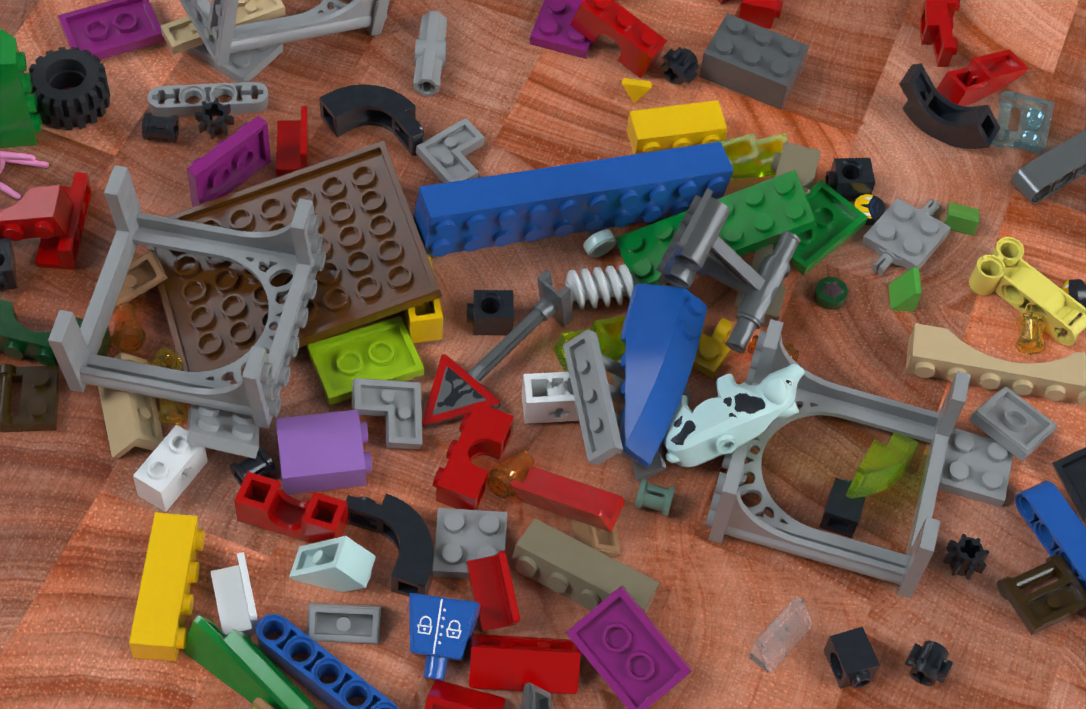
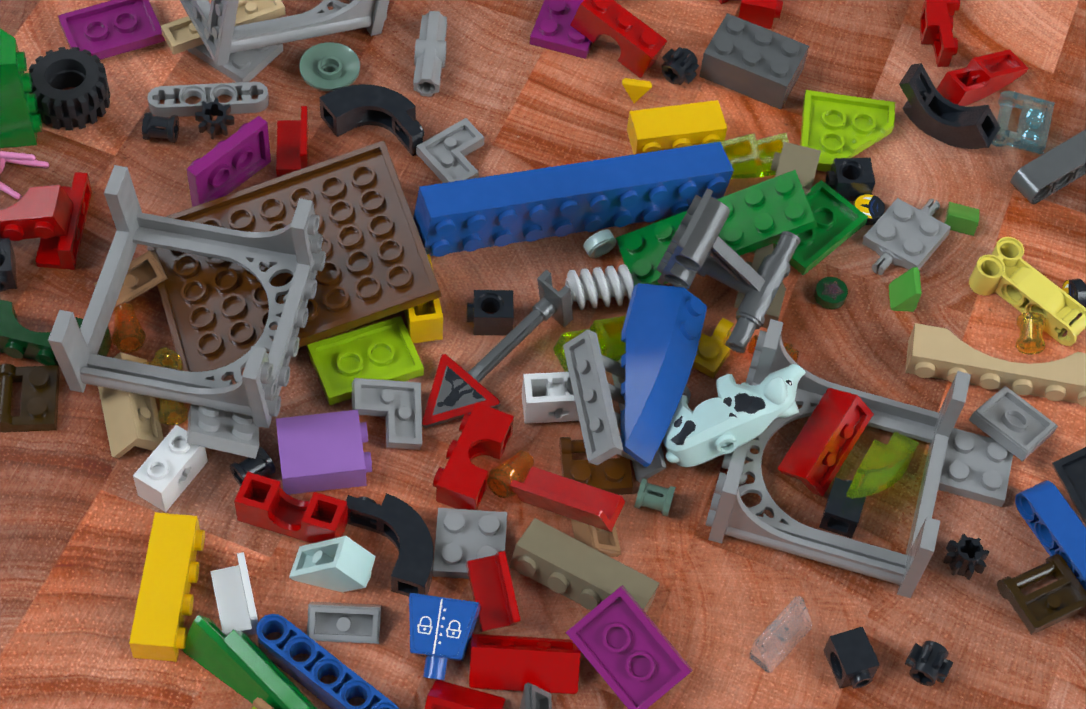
(329, 66): none -> sand green dish
(611, 475): none -> reddish brown plate
(826, 440): none -> red panel
(843, 124): none -> lime plate

